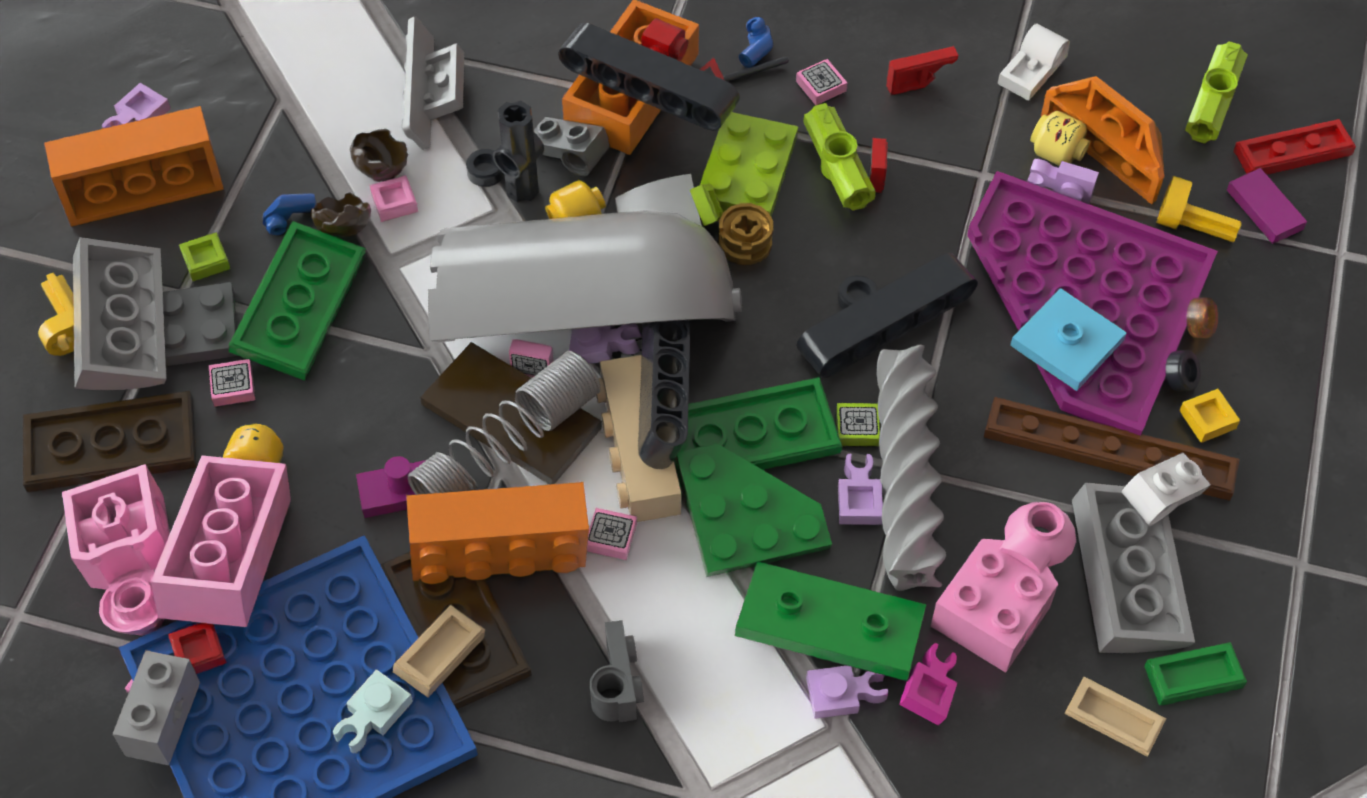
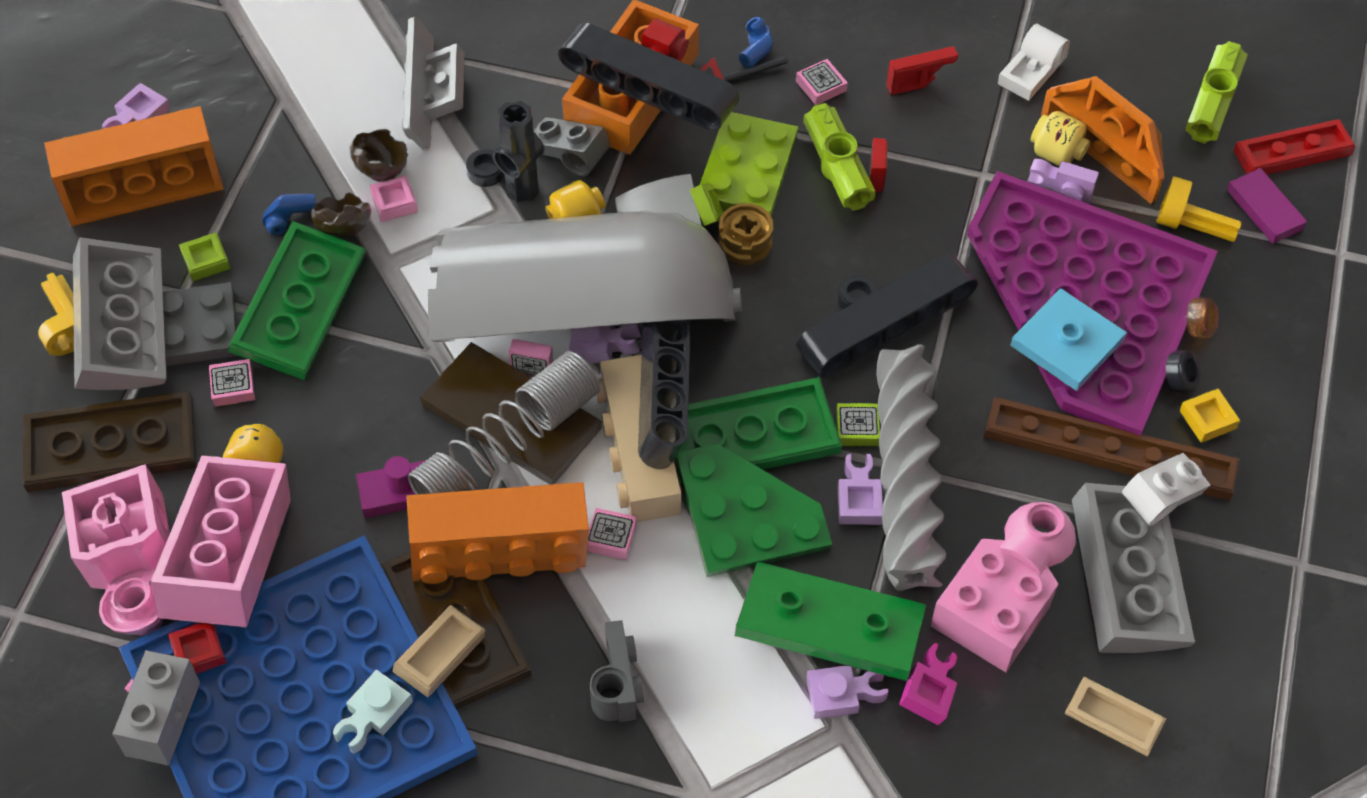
(1195, 674): green tile -> none

